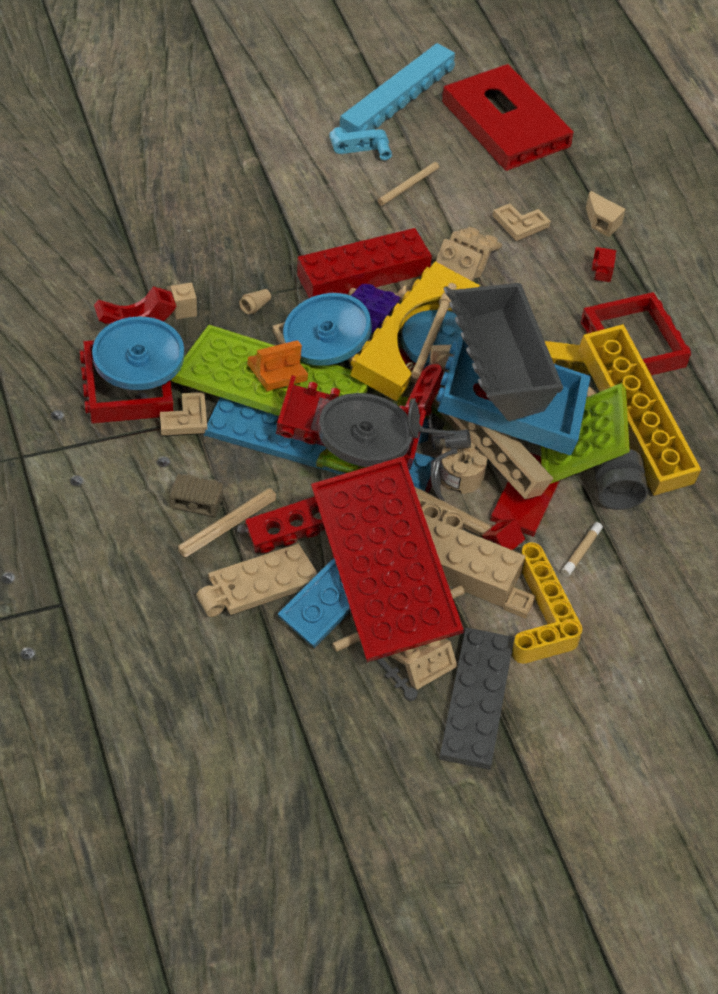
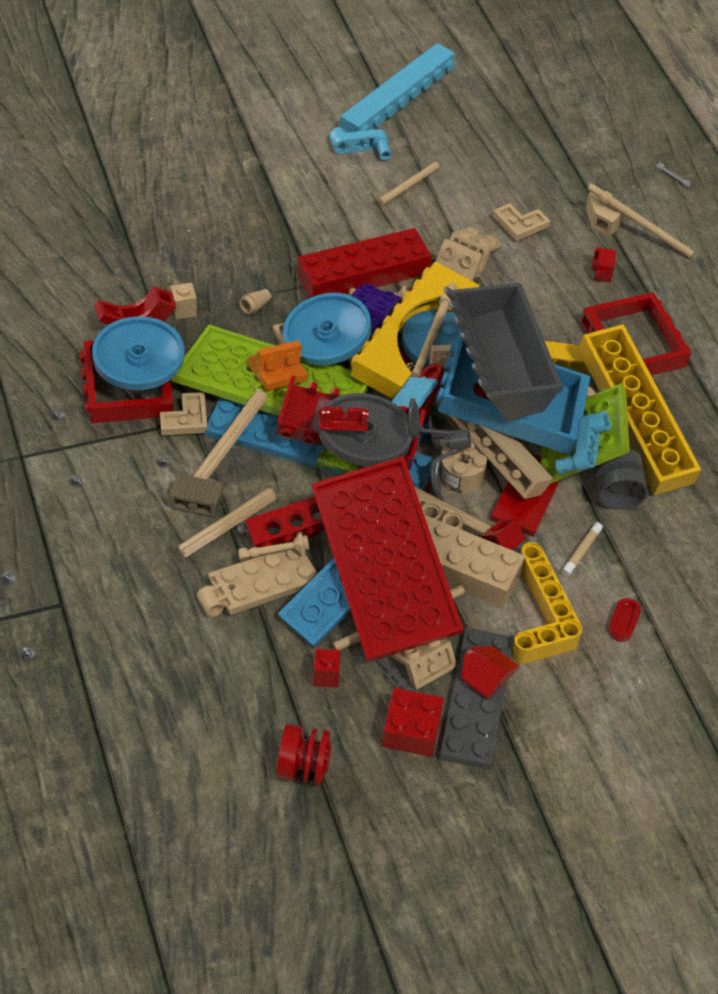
(231, 435): none -> tan axle
(300, 544): none -> tan piece
(303, 754): none -> red wheel
(326, 668): none -> red brick
(335, 419): none -> red hinge
(412, 722): none -> red brick
(415, 388): none -> medium azure piece
(486, 669): none -> red slope
(516, 135): red panel -> none
(519, 602): tan tile -> none
(587, 443): none -> medium azure beam
(606, 198): none -> tan bar
(624, 620): none -> red tile
(661, 167): none -> light grey hinge

